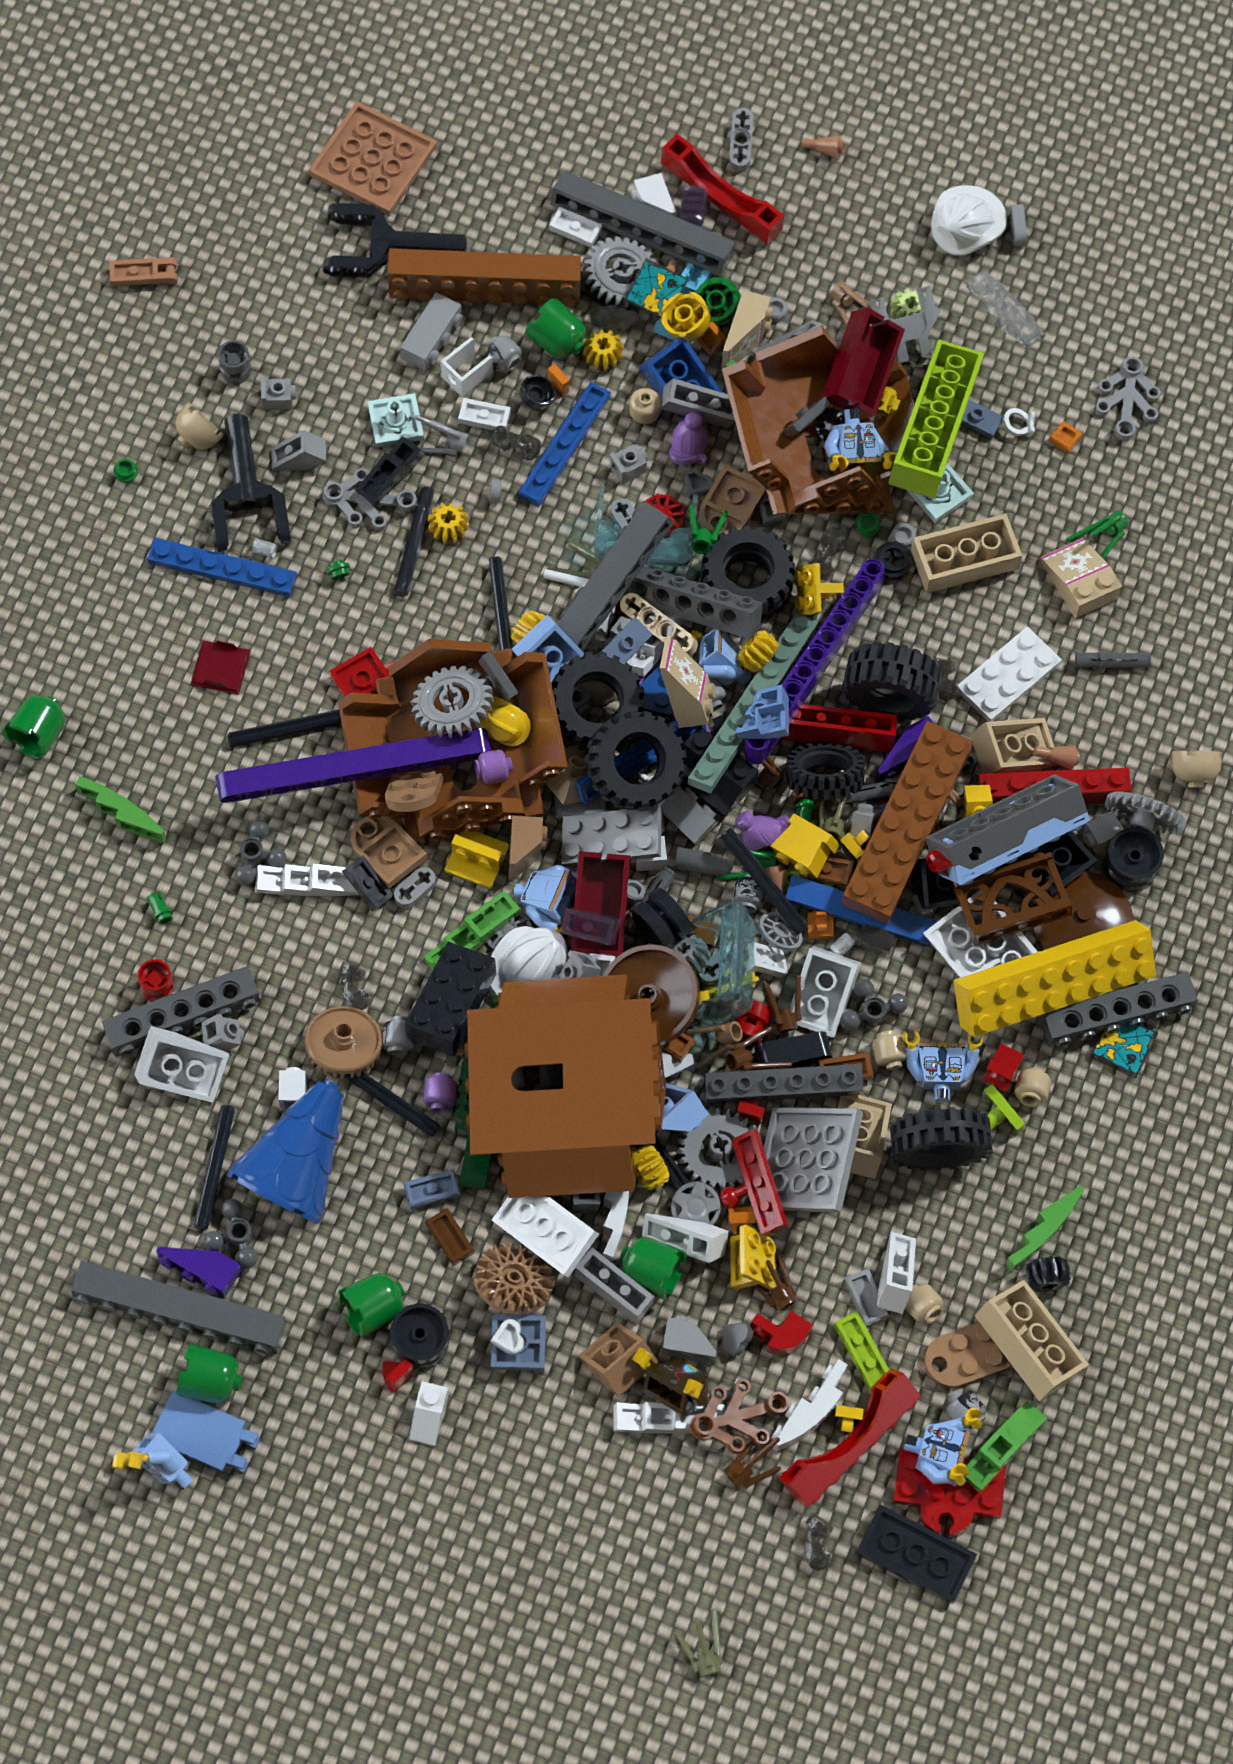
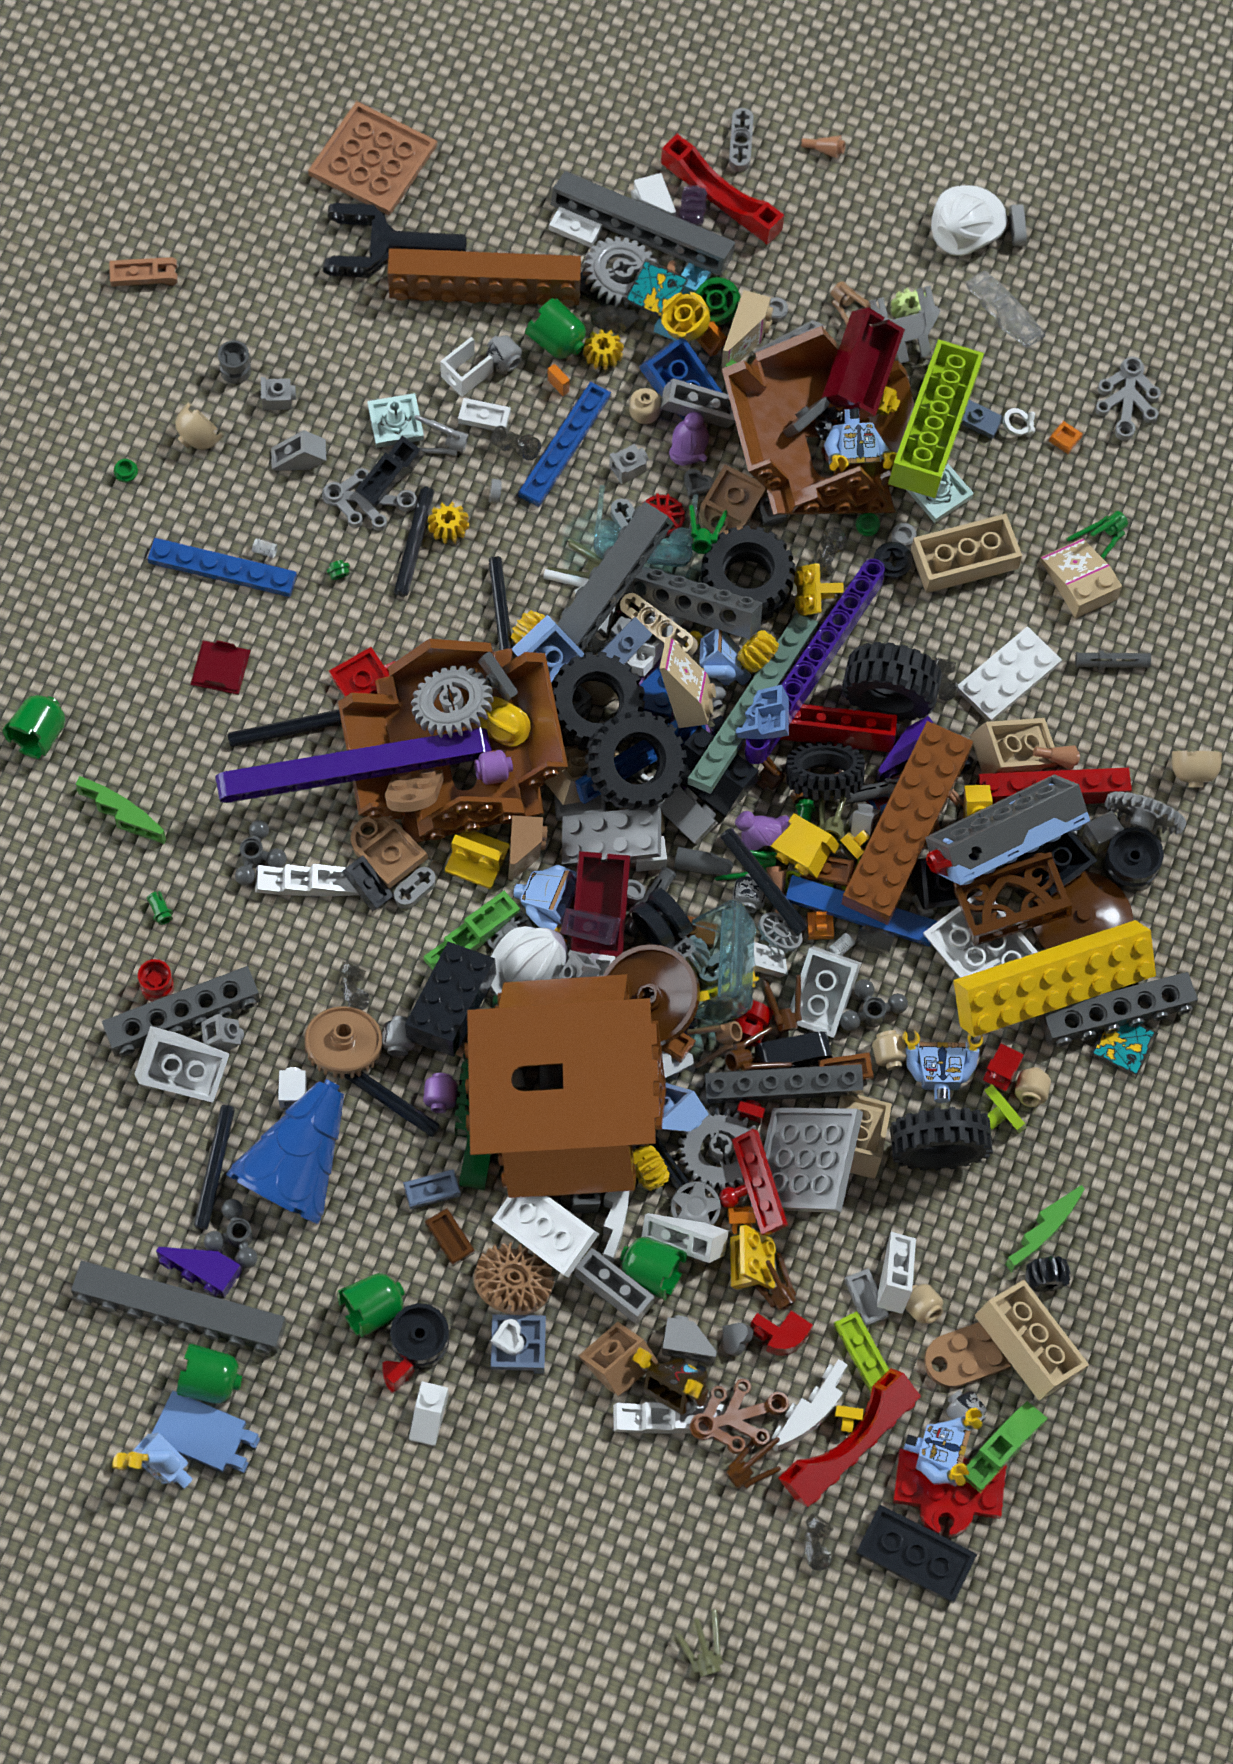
(246, 491): black piece -> none
(431, 332): light grey brick -> none
(537, 392): black hair -> none

